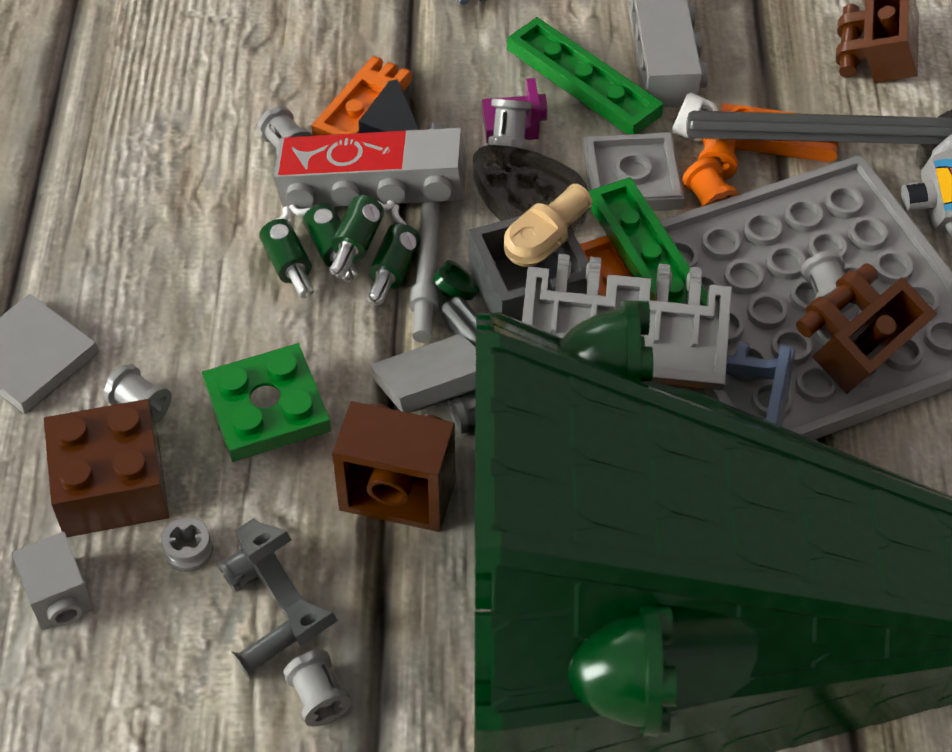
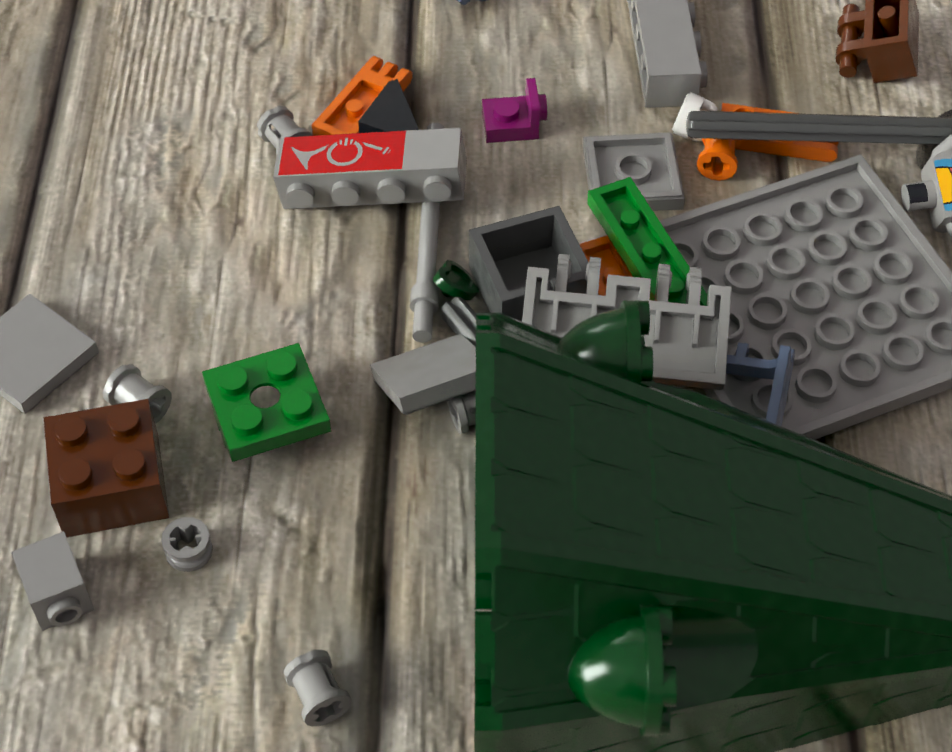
(259, 561): dark grey piece -> none
(287, 251): dark green piece -> none
(356, 235): dark green piece -> none
(395, 465): reddish brown brick -> none
(510, 123): light grey bush -> none
(522, 171): clear smoke piece -> none
(545, 227): tan arm -> none
(585, 76): green plate -> none
(707, 183): orange bush -> none
(823, 272): light grey bush -> none
(872, 335): reddish brown brick -> none

